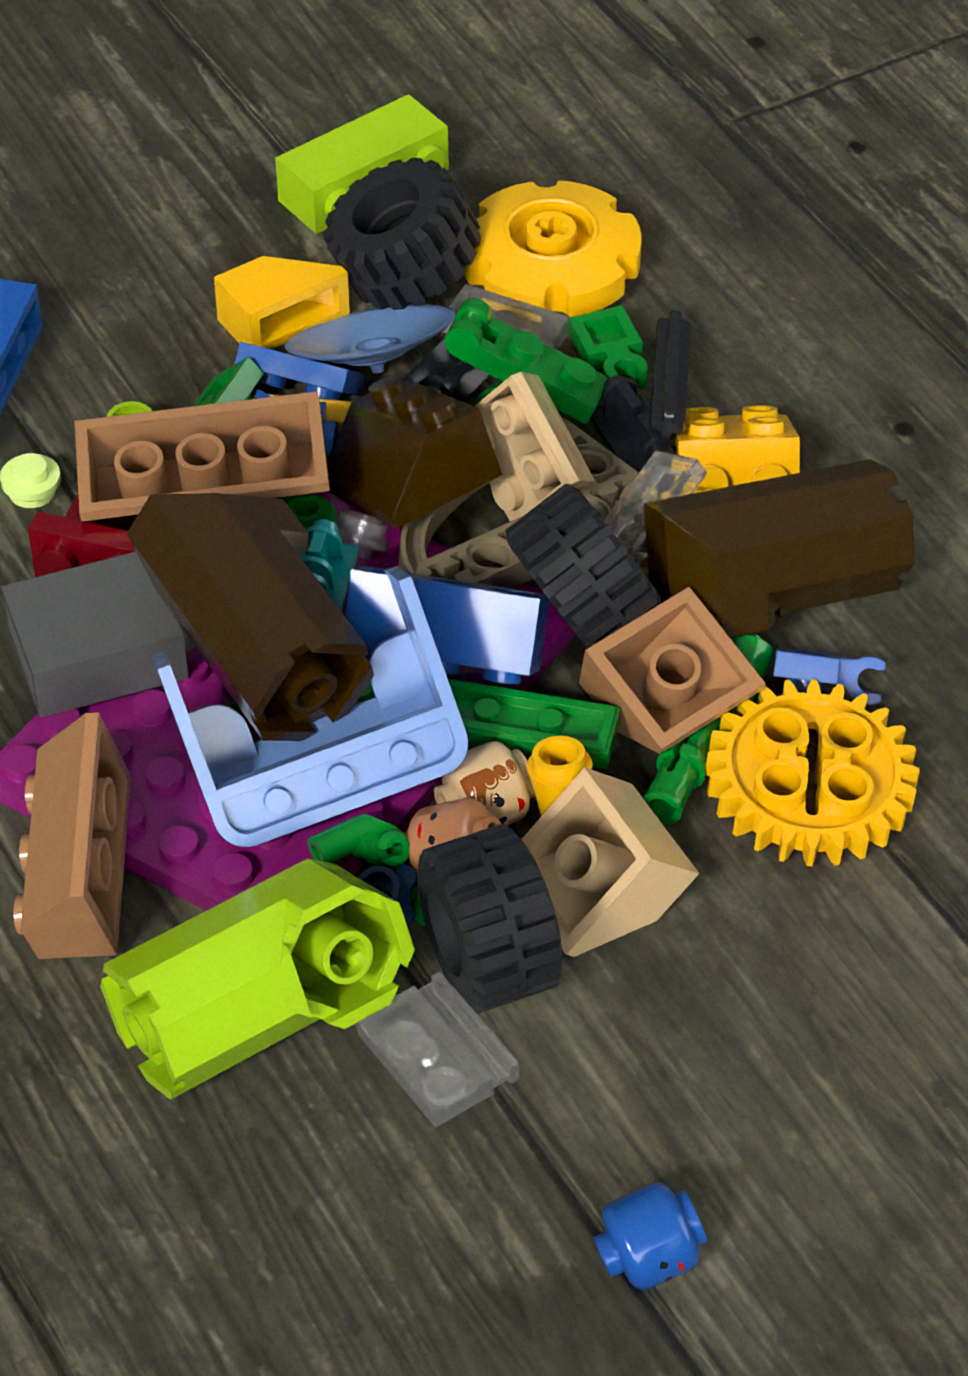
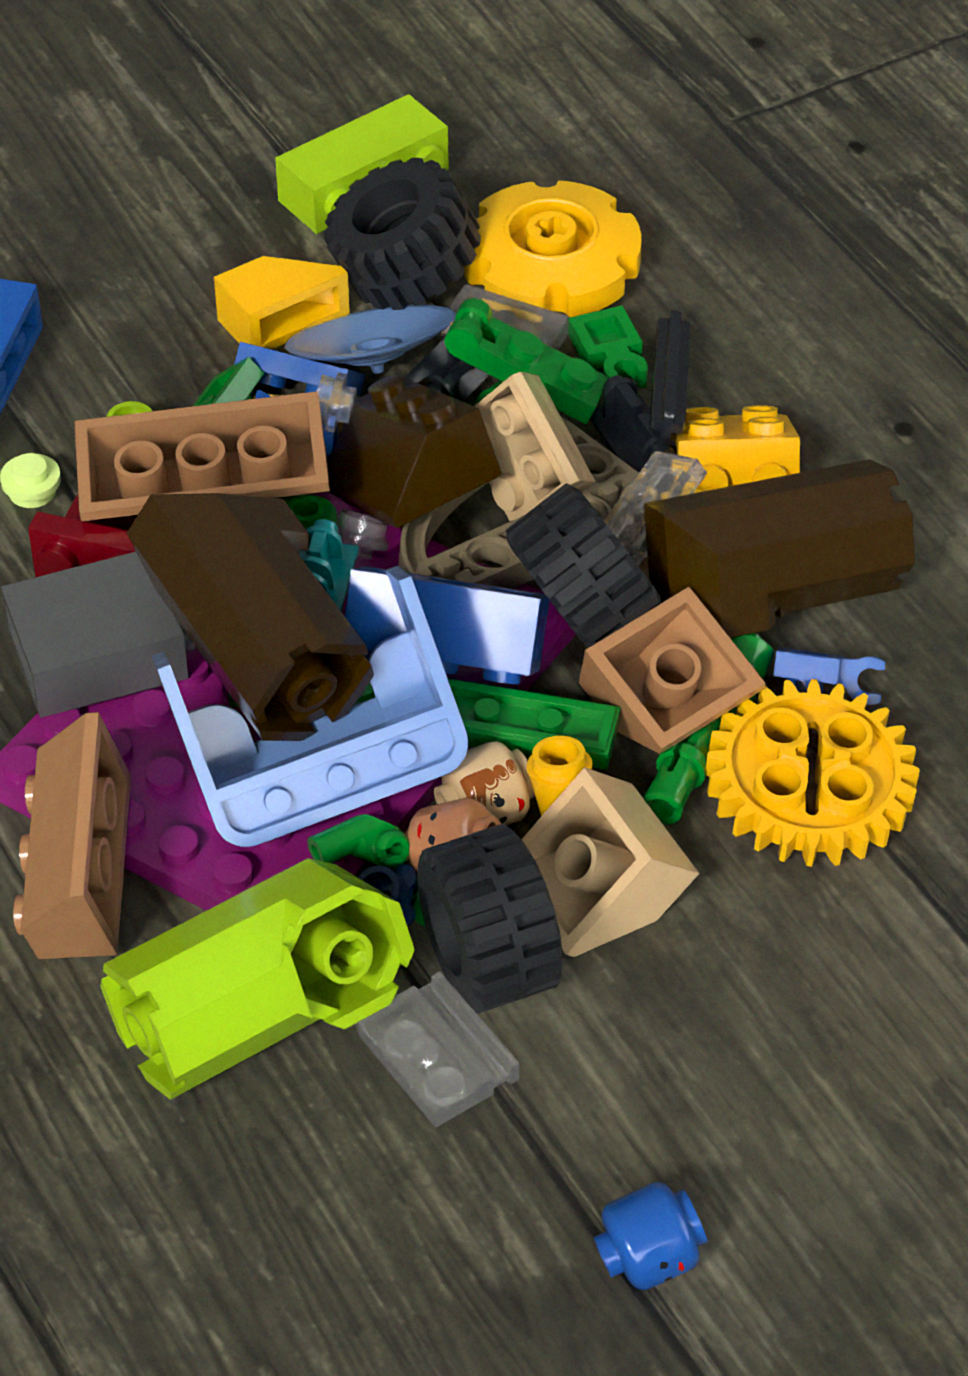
(335, 400): none -> clear plate

